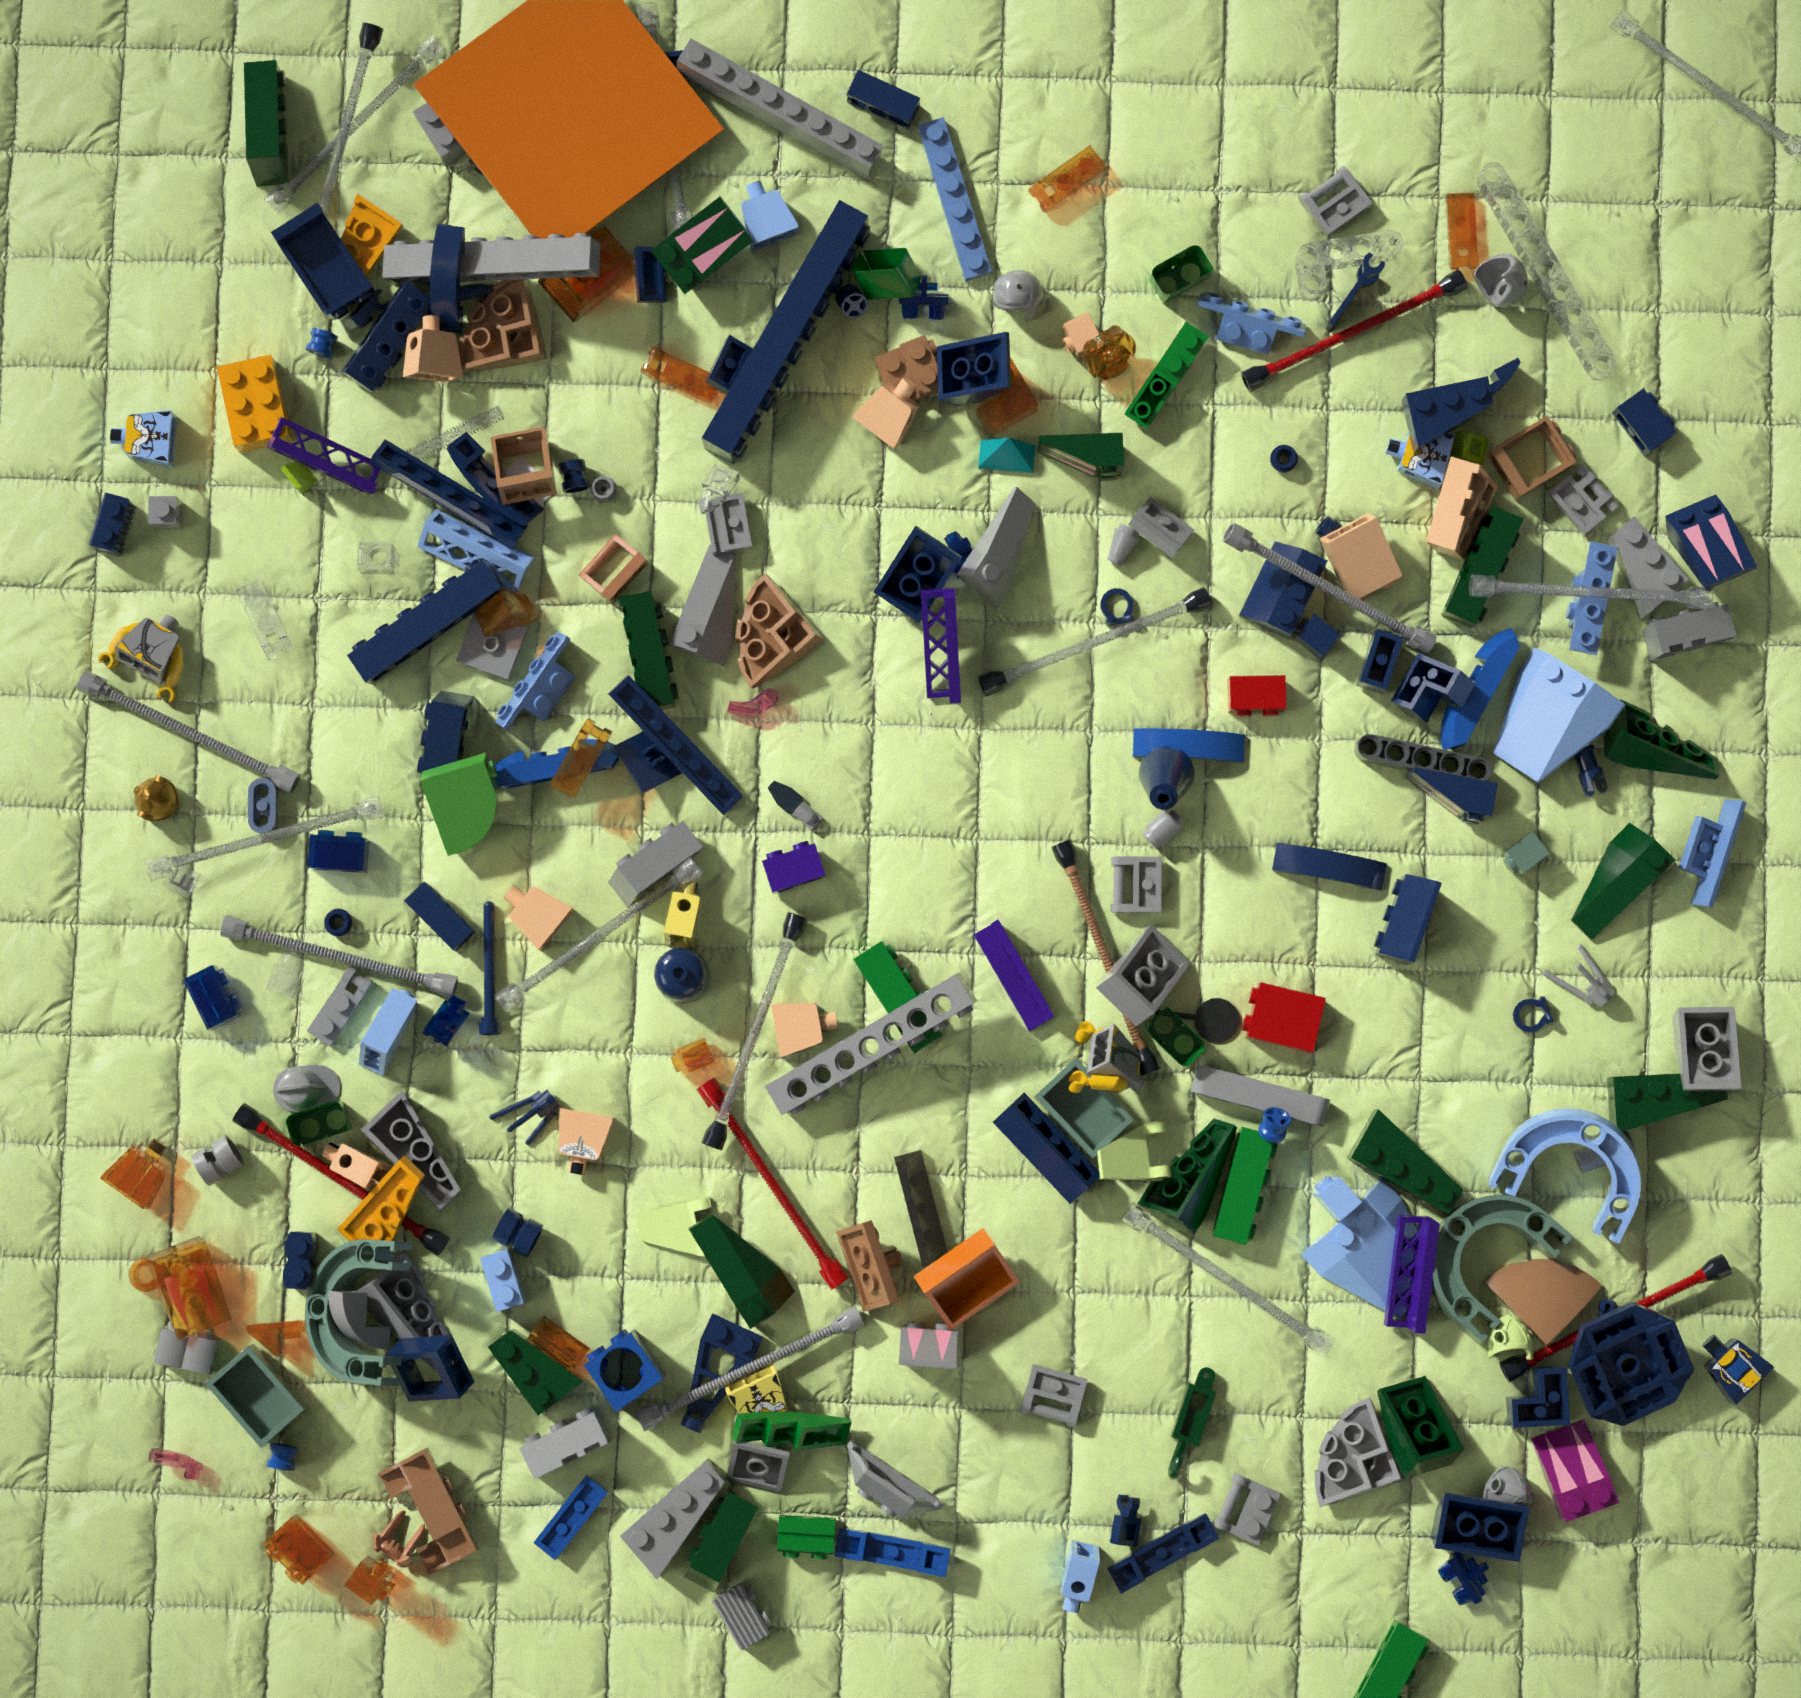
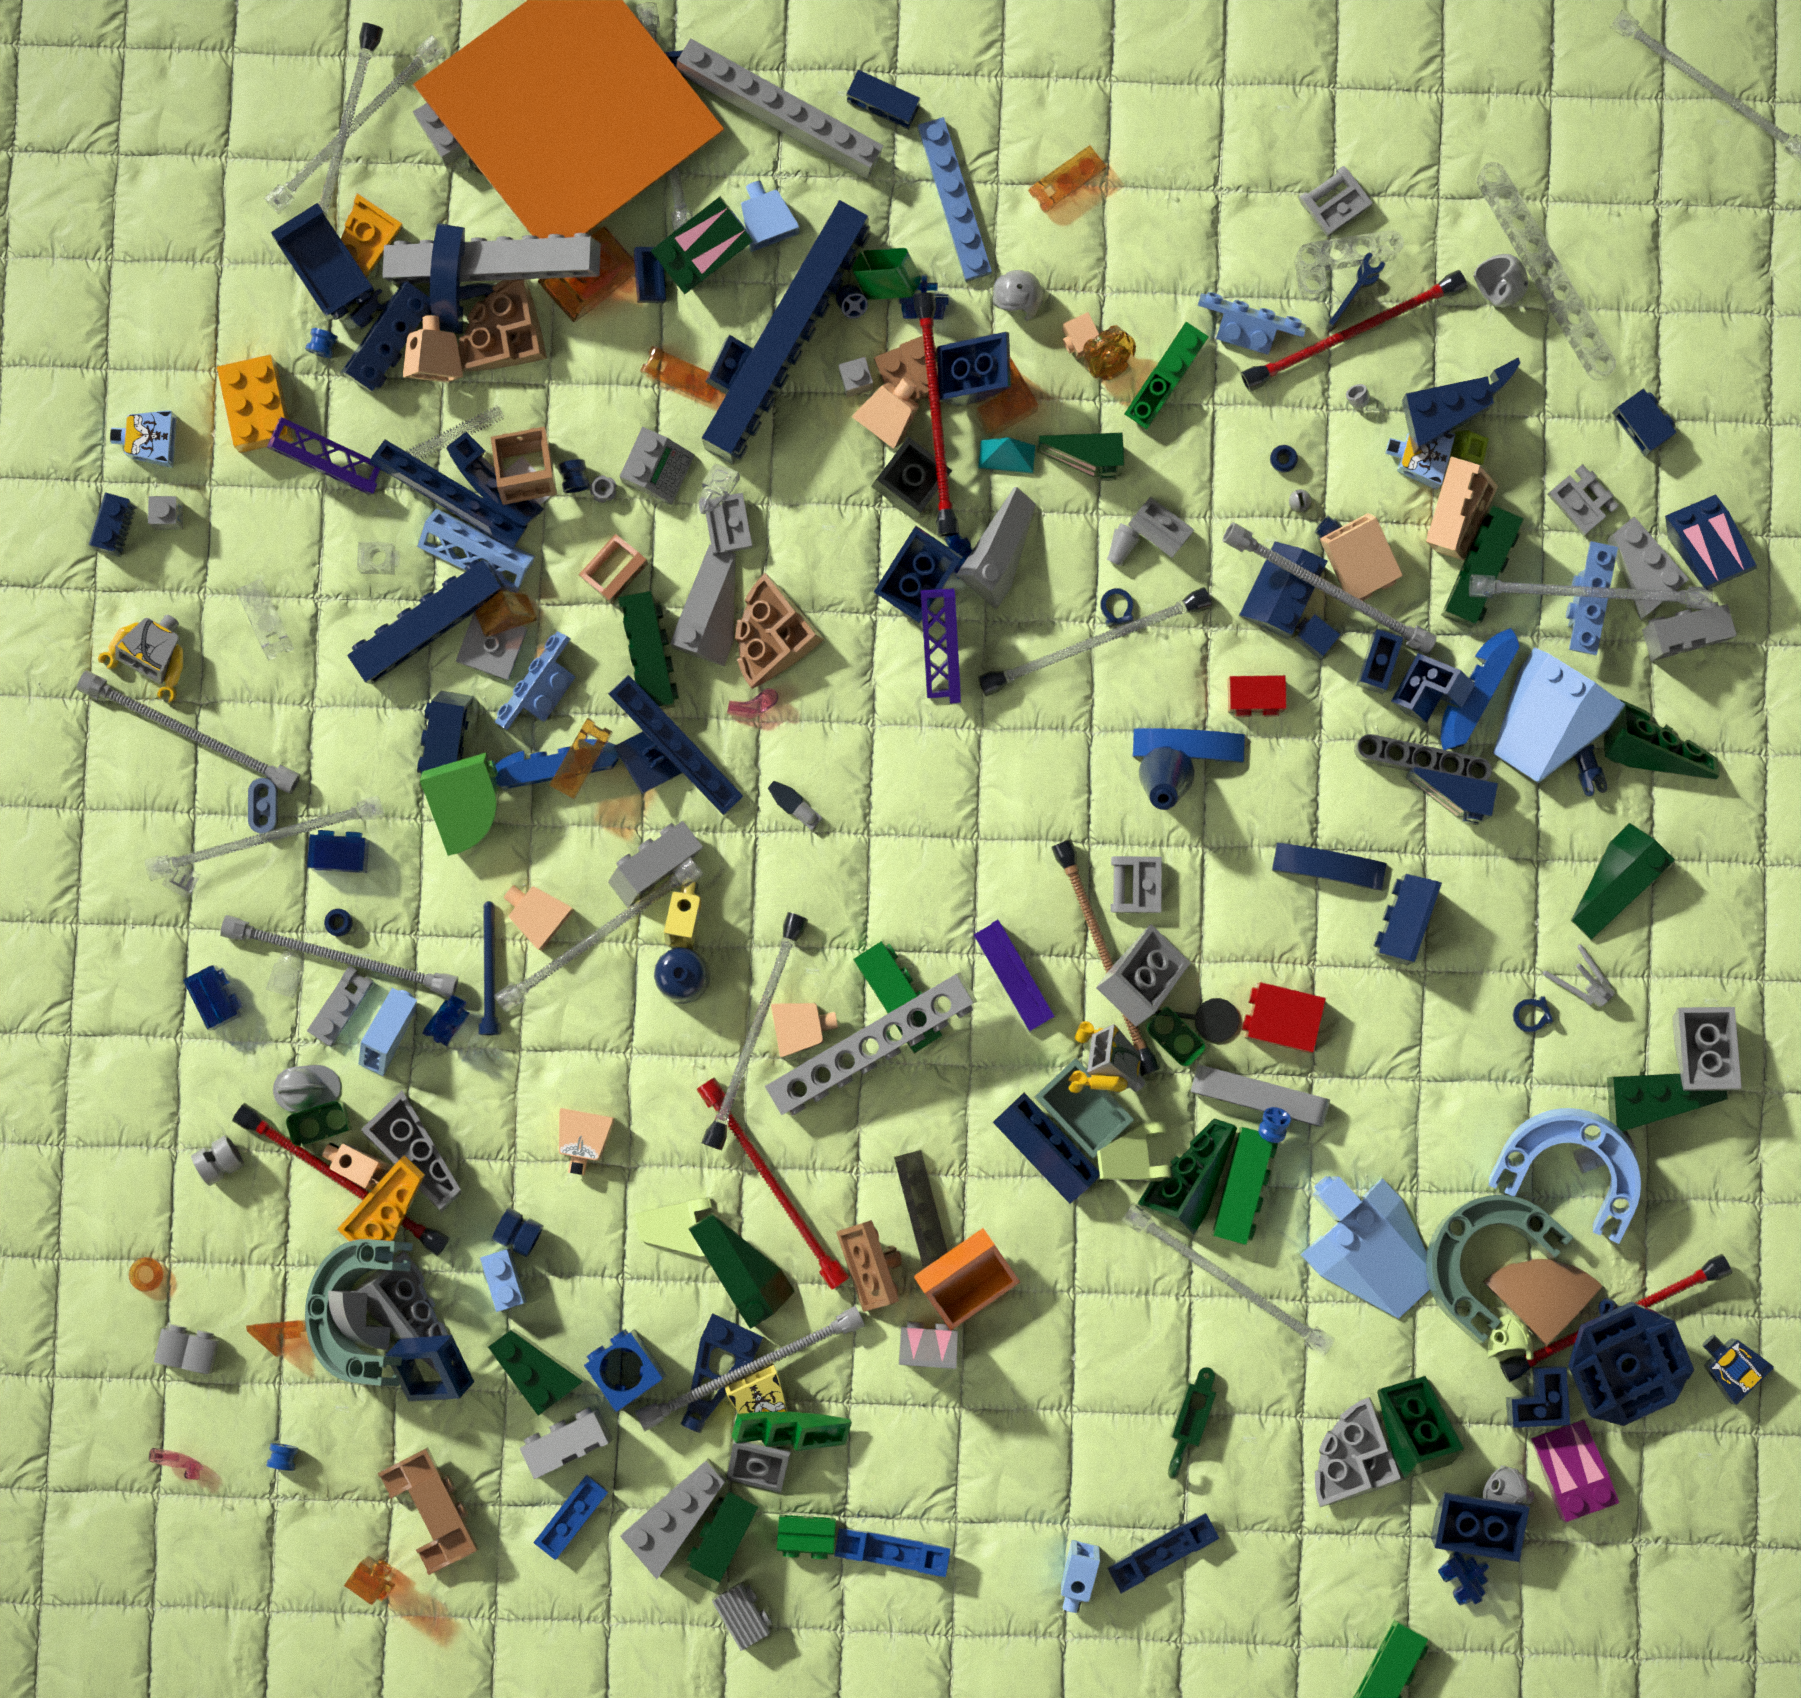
(138, 1173): clear orange torso -> none
(156, 799): pearl gold helmet -> none
(189, 1287): clear orange slope -> none
(257, 1395): sand green piece -> none
(266, 122): dark green wedge -> none
(298, 1550): clear orange slope -> none
(299, 476): lime slope -> none
(301, 1251): dark blue brick -> none
(383, 1542): nougat piece -> none
(440, 916): dark blue piece -> none
(543, 1105): dark blue plant -> none
(558, 1343): clear orange plate -> none
(656, 466): none -> light grey slope
(692, 1056): clear orange brick -> none
(793, 867): dark purple brick -> none
(856, 377): none -> light grey brick
(888, 1485): light grey wedge -> none
(909, 478): none -> pearl dark grey brick
(925, 308): none -> red hose
(1056, 1386): light grey plate -> none
(1126, 1525): dark blue plate -> none
(1163, 828): light grey brick -> none
(1193, 254): green piece -> none
(1255, 1511): light grey plate -> none
(1294, 502): none -> light grey hinge
(1358, 396): none -> light grey hinge
(1397, 1159): dark green wedge -> none
(1421, 1276): dark purple fence -> none
(1461, 230): clear orange plate -> none
(1509, 473): medium nougat window -> none
(1524, 854): sand green brick -> none
(1709, 850): medium blue bracket -> none

